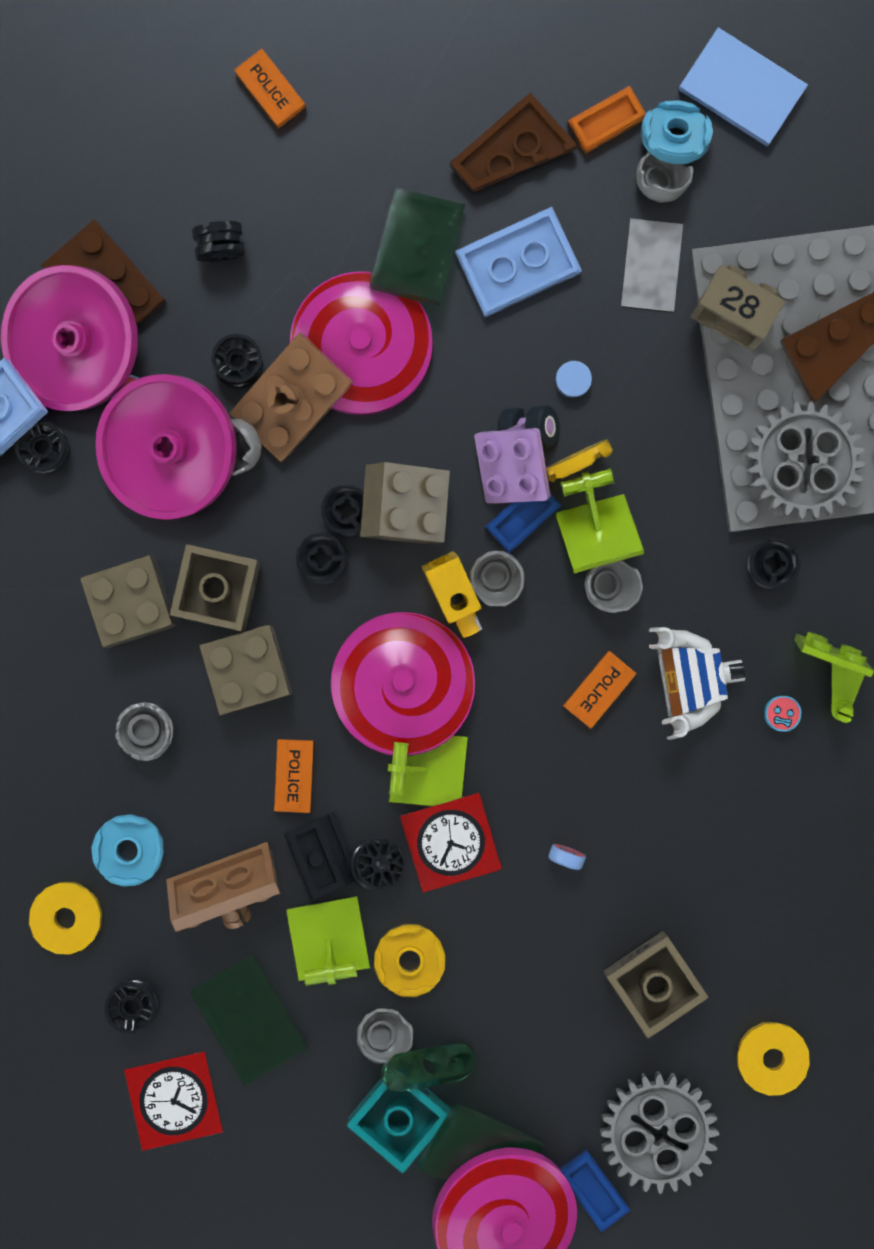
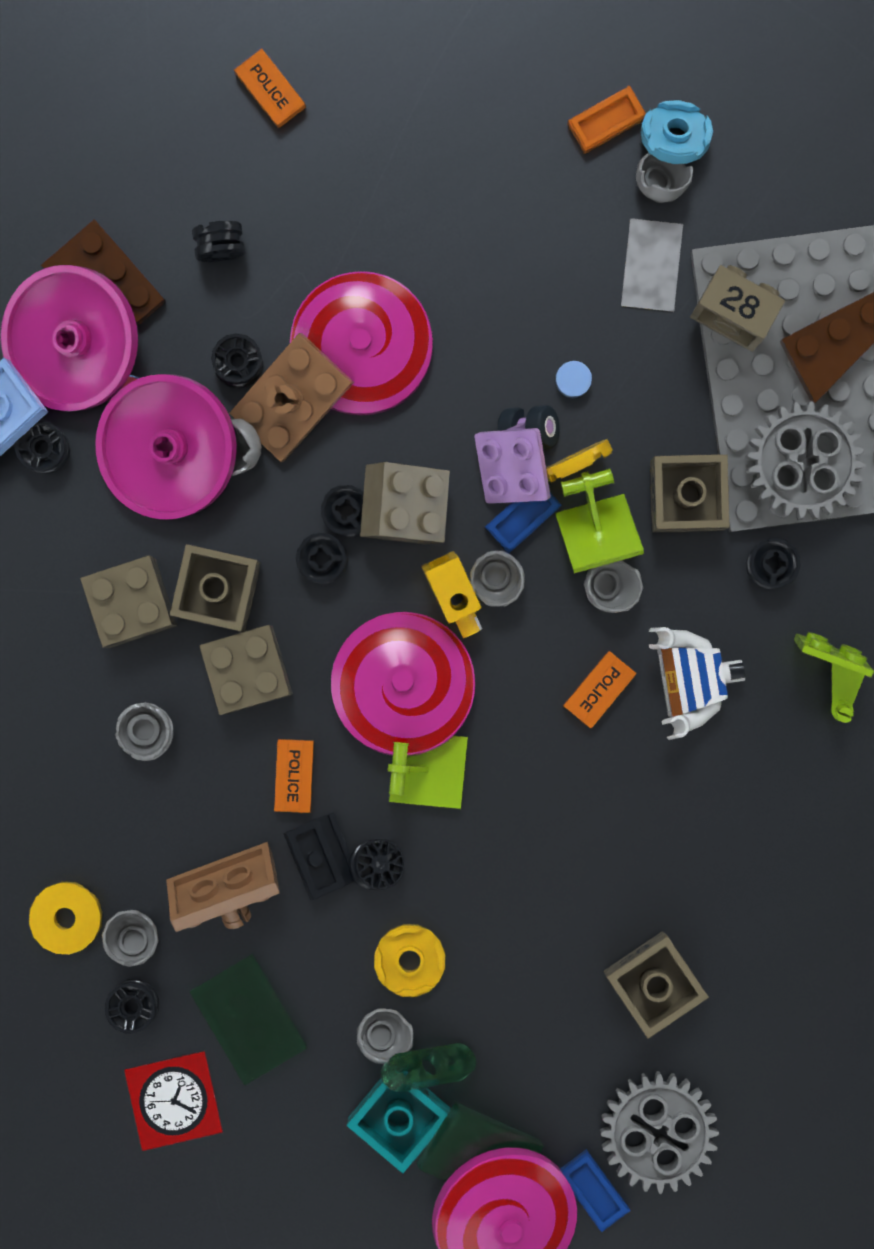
(106, 850): medium azure tile -> none
(130, 938): none -> light grey hair
(328, 940): lime plate -> none
(417, 246): clear green tile -> none
(450, 842): sticker -> none
(512, 145): reddish brown wing -> none
(518, 262): light blue tile -> none
(566, 857): light blue tile -> none
(689, 493): none -> dark tan brick
(742, 87): light blue tile -> none
(782, 713): tile -> none
(788, 1073): yellow tile -> none

